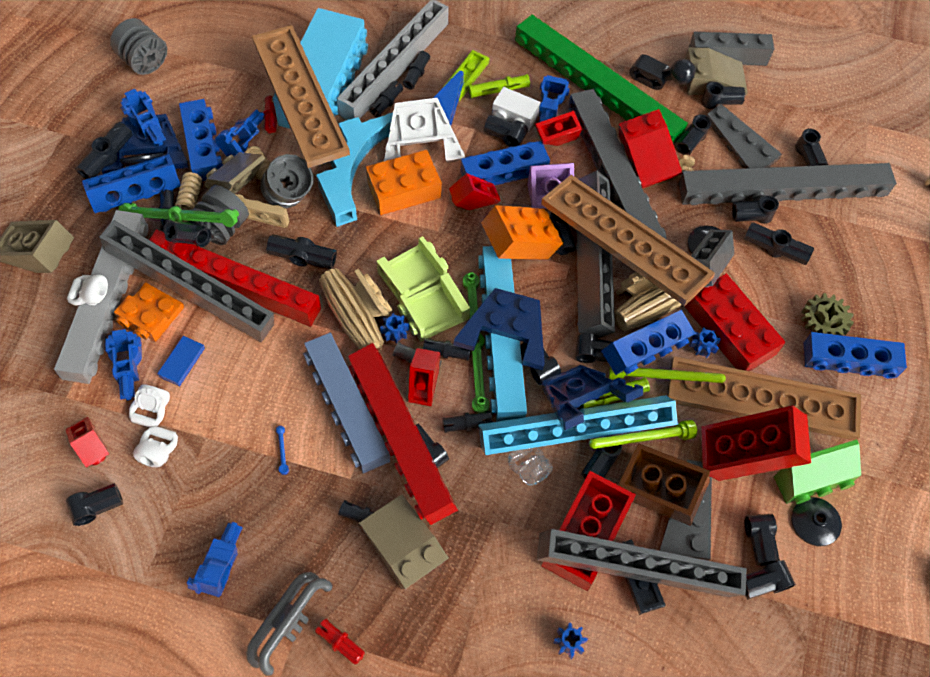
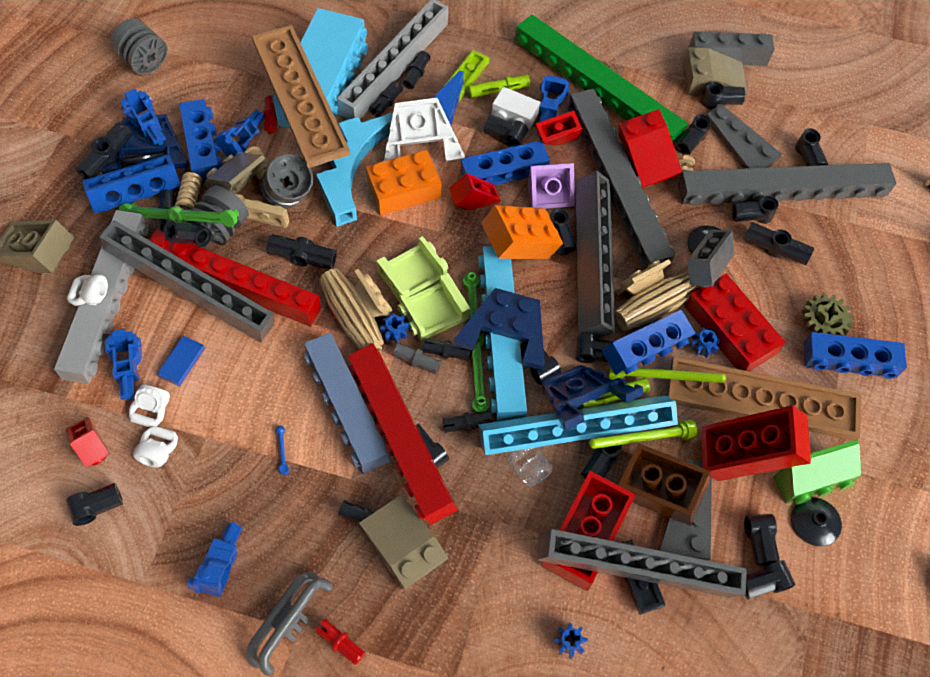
(148, 312): orange plate -> none
(423, 376): red slope -> none
(628, 239): medium nougat plate -> none
(656, 73): black beam -> none

